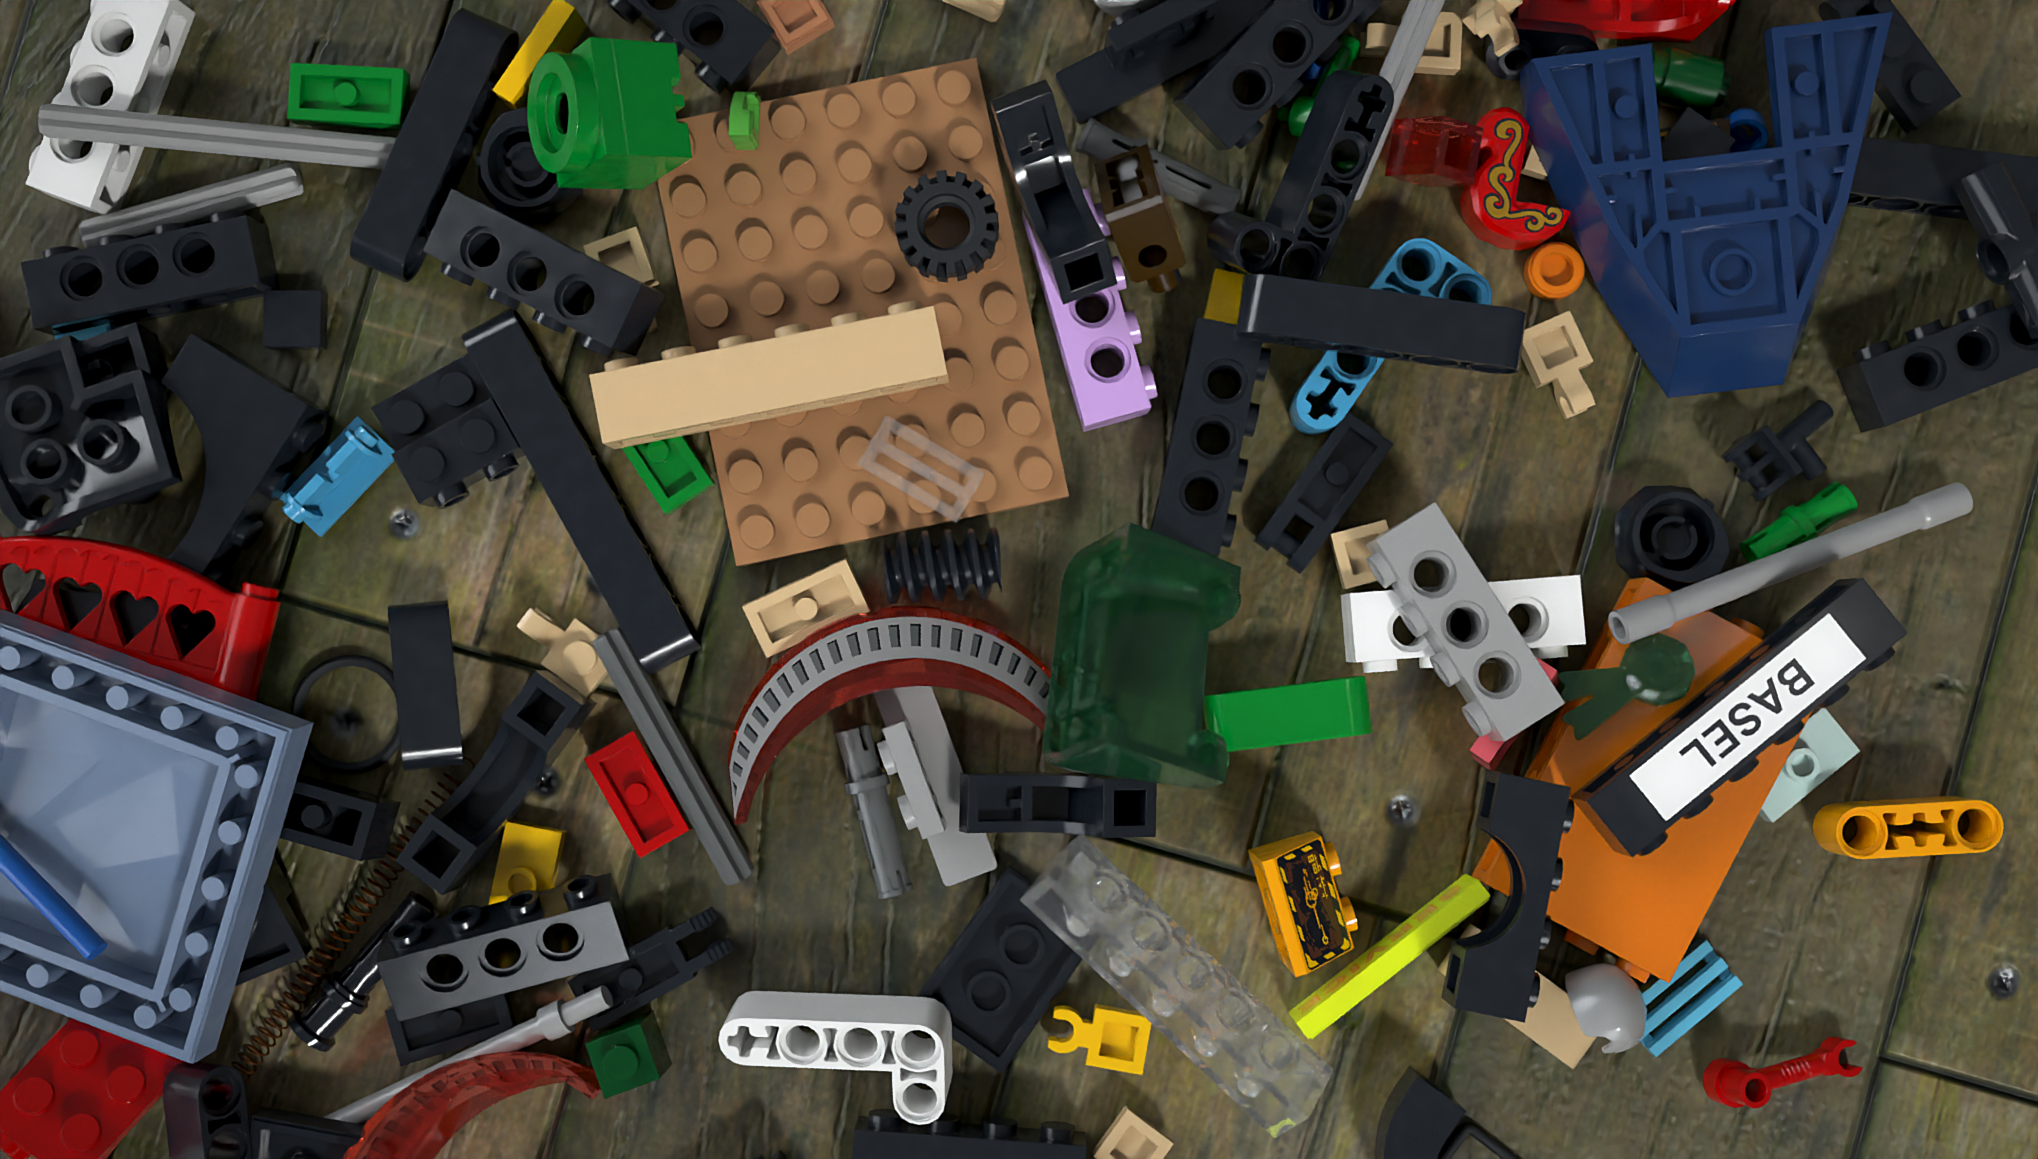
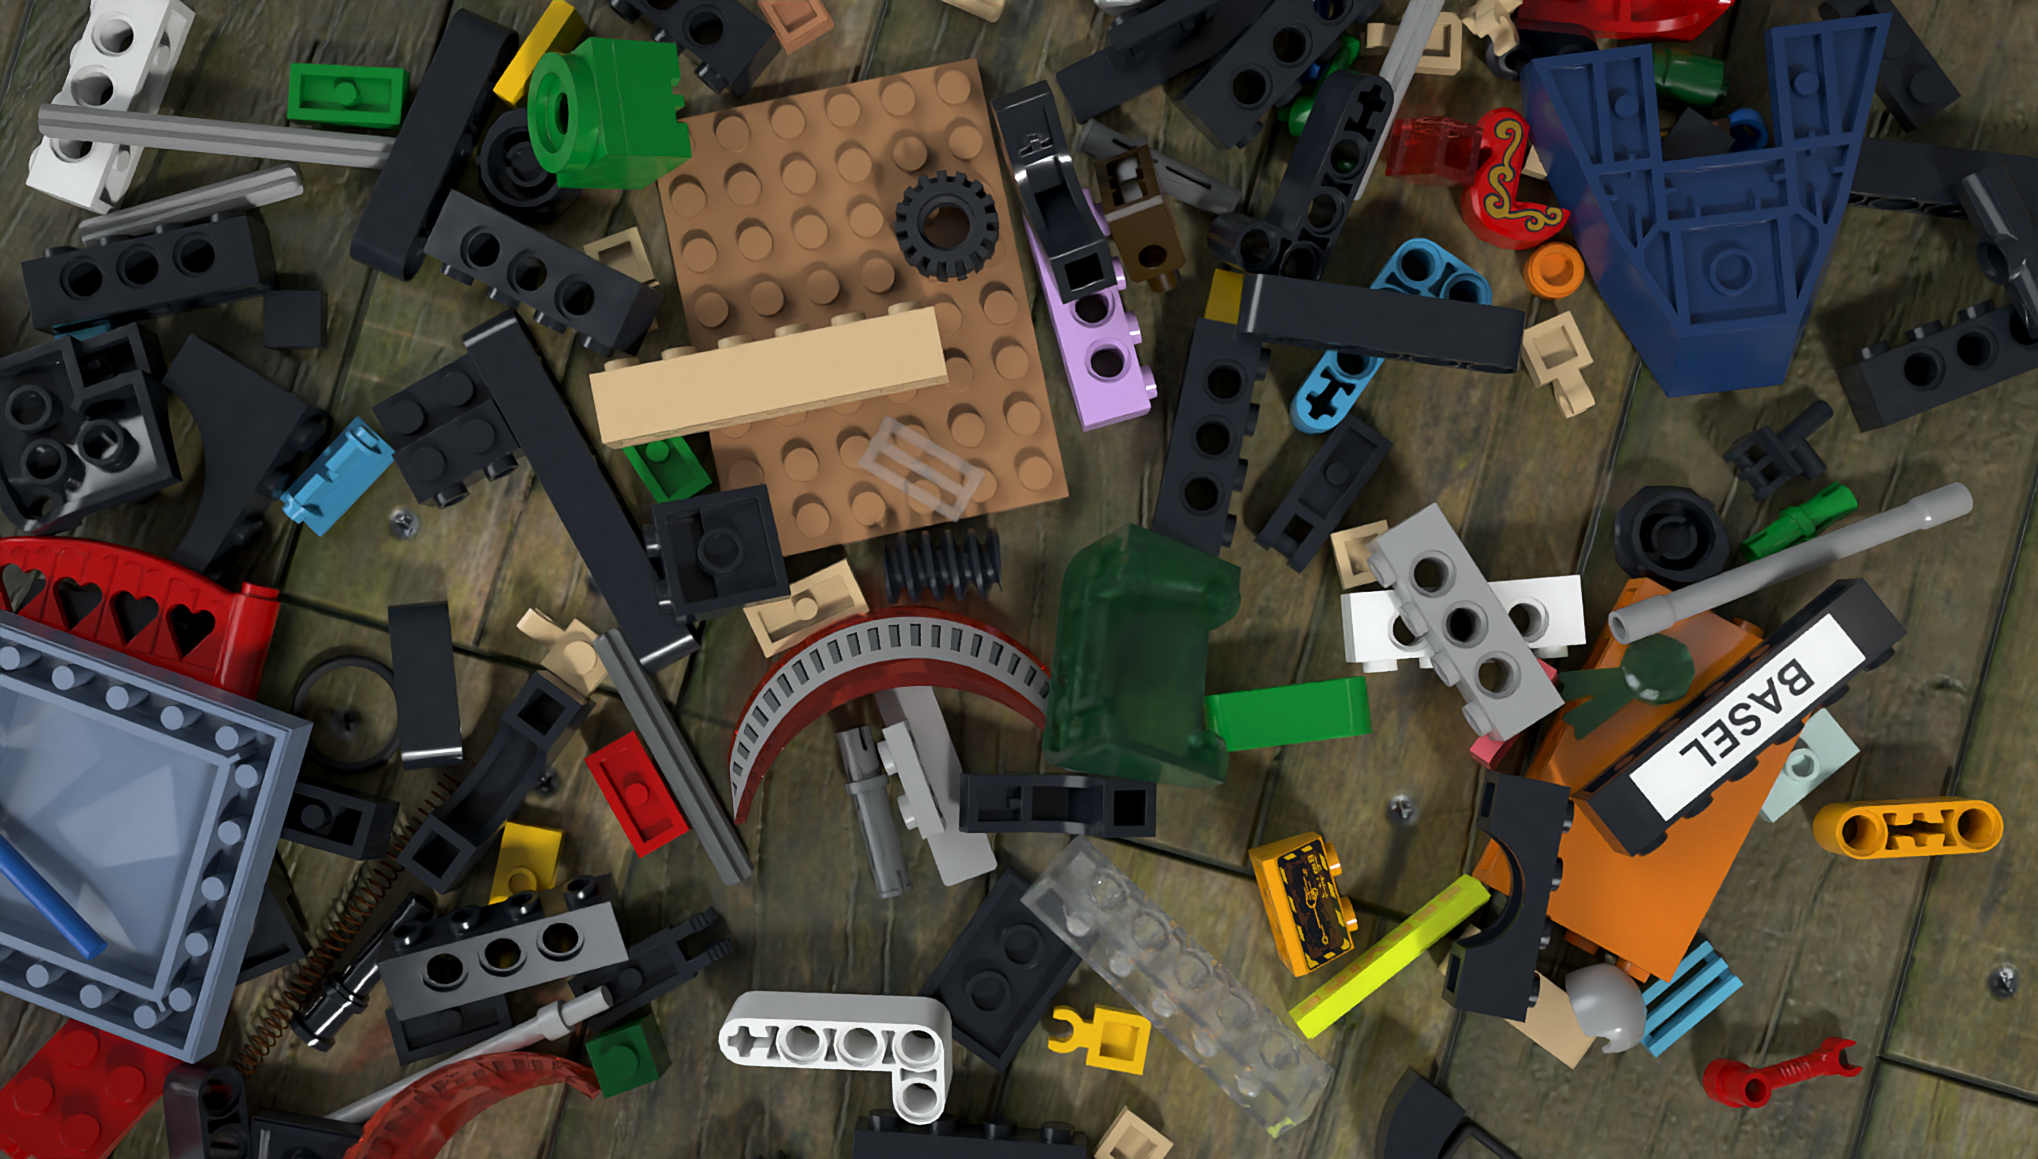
(716, 554): none -> black plate
(745, 120): bright green tile -> none

